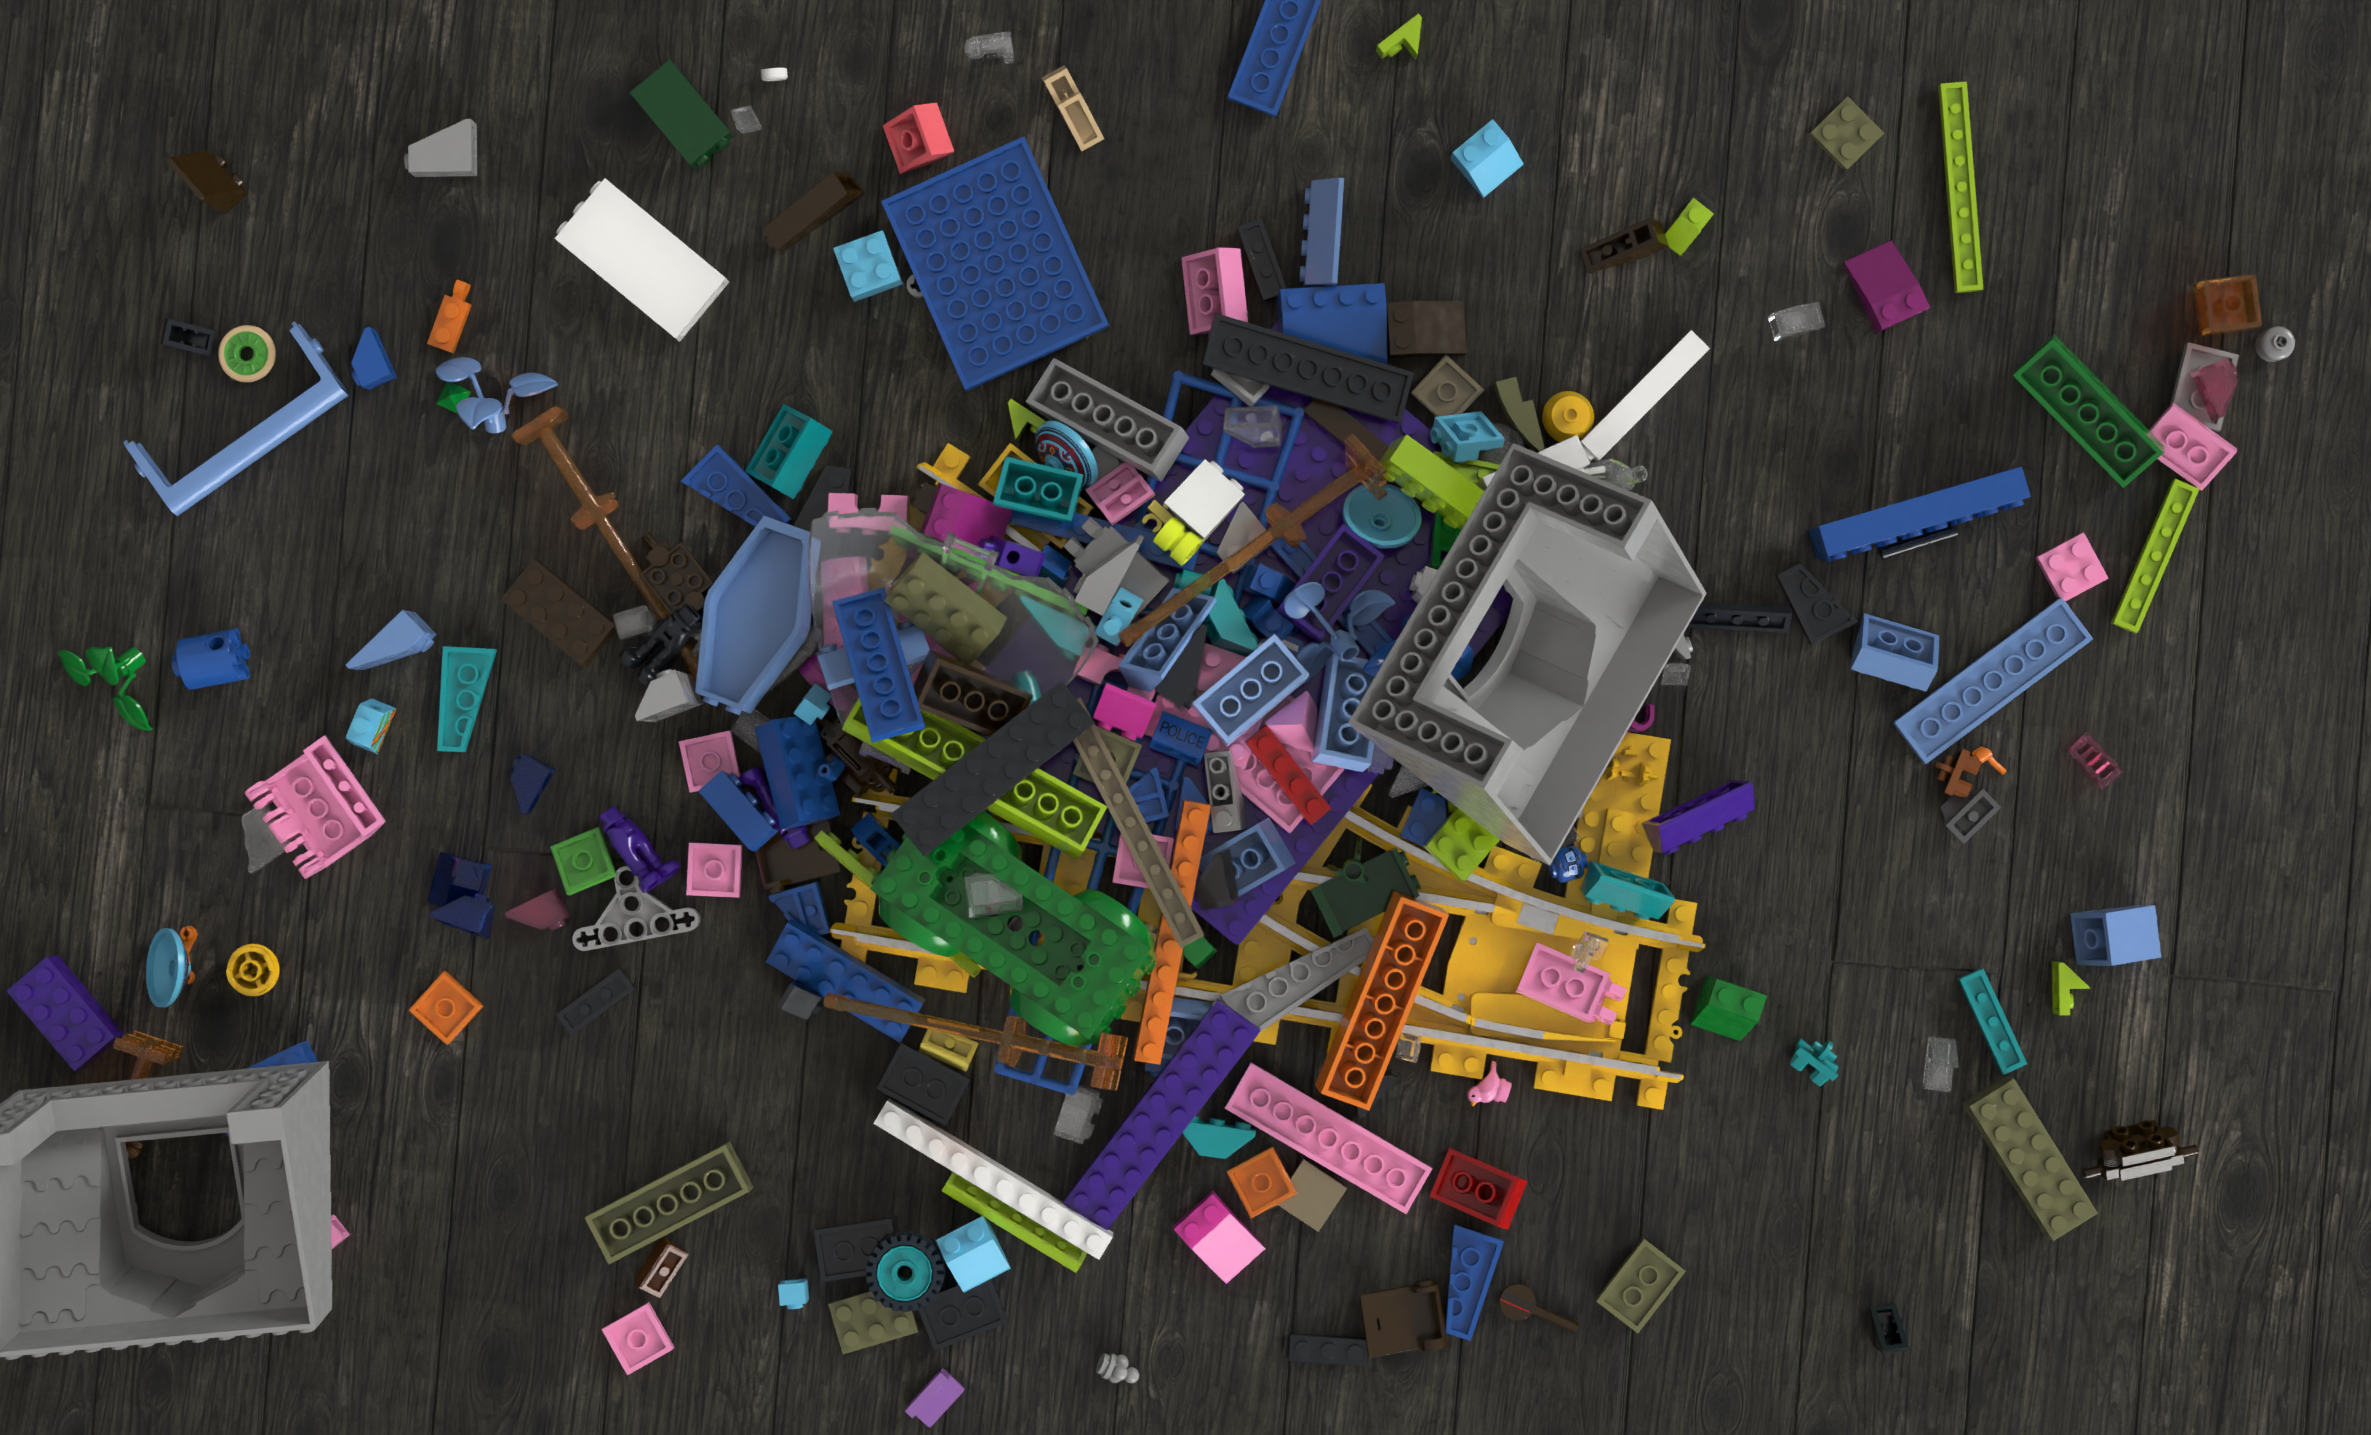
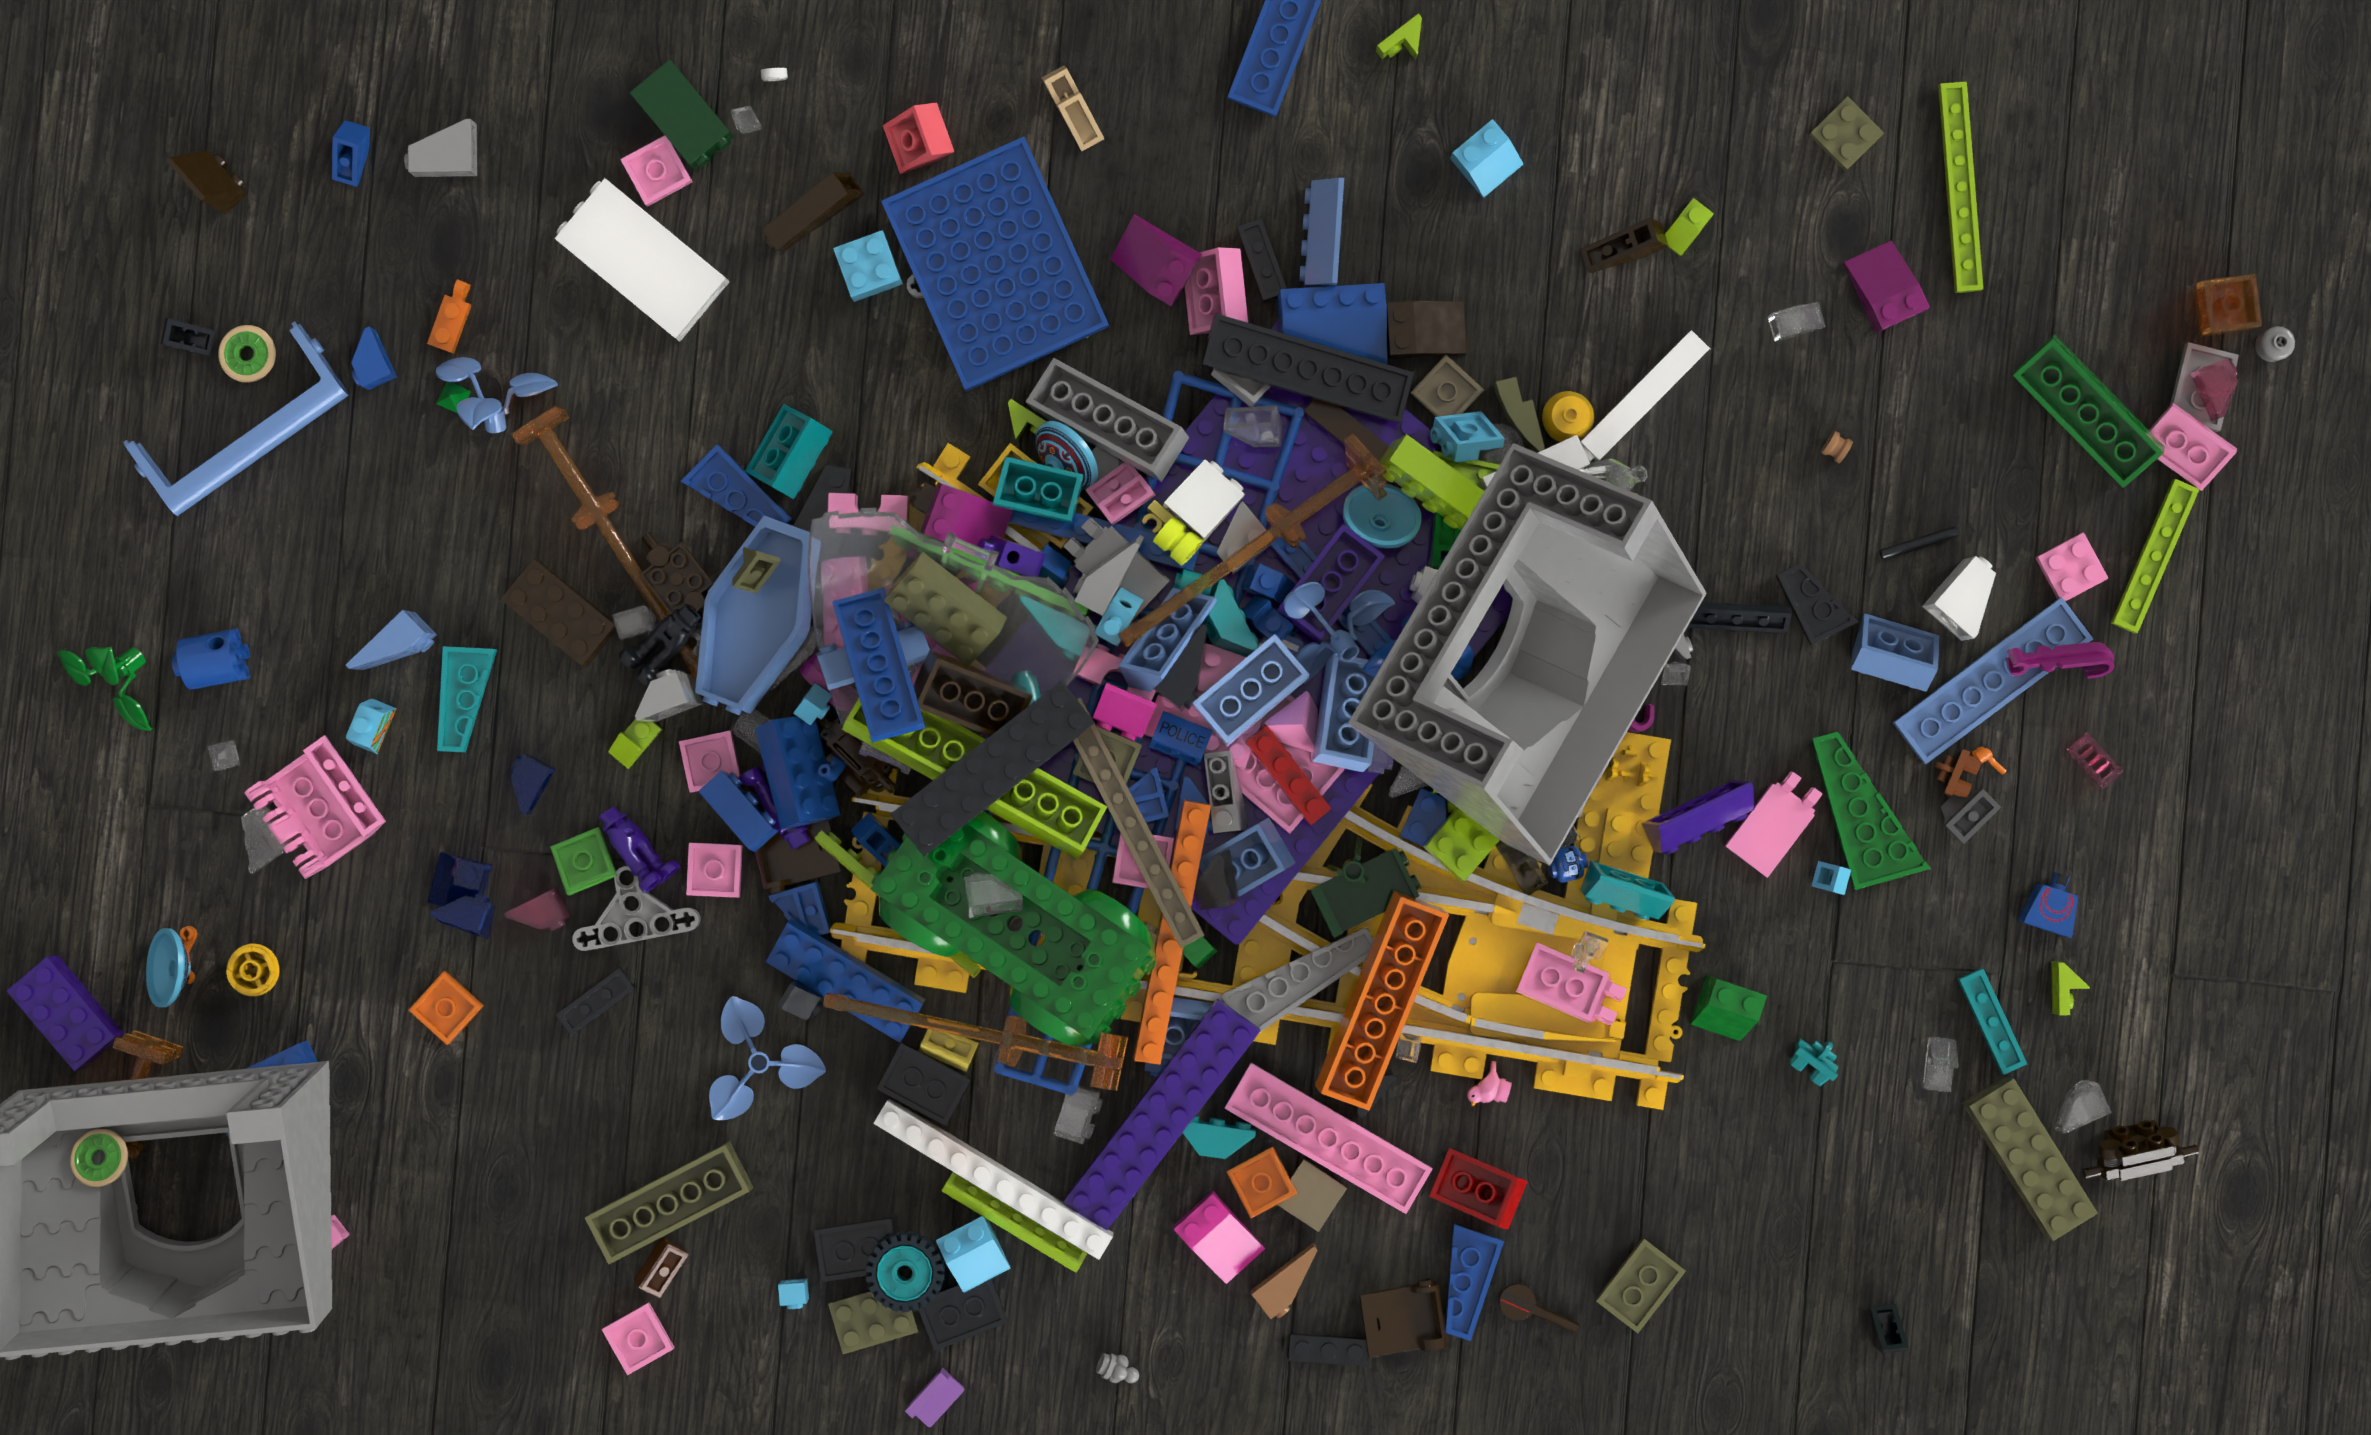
(82, 1157): none -> bright green wheel
(223, 755): none -> clear slope
(350, 152): none -> blue slope
(634, 741): none -> lime slope
(656, 170): none -> bright pink plate
(755, 570): none -> olive slope
(797, 1070): none -> medium blue plant
(990, 46): clear leg -> none
(1155, 259): none -> magenta slope
(1281, 1287): none -> medium nougat slope
(1523, 868): none -> clear smoke slope
(1773, 825): none -> bright pink tile
(1831, 877): none -> medium azure plate
(1837, 447): none -> medium nougat wheel
(1867, 829): none -> green wing
(1923, 512): blue brick -> none
(1963, 597): none -> white slope
(2051, 907): none -> blue torso
(2082, 1106): none -> clear slope
(2093, 657): none -> magenta piece
(2115, 935): medium blue slope -> none

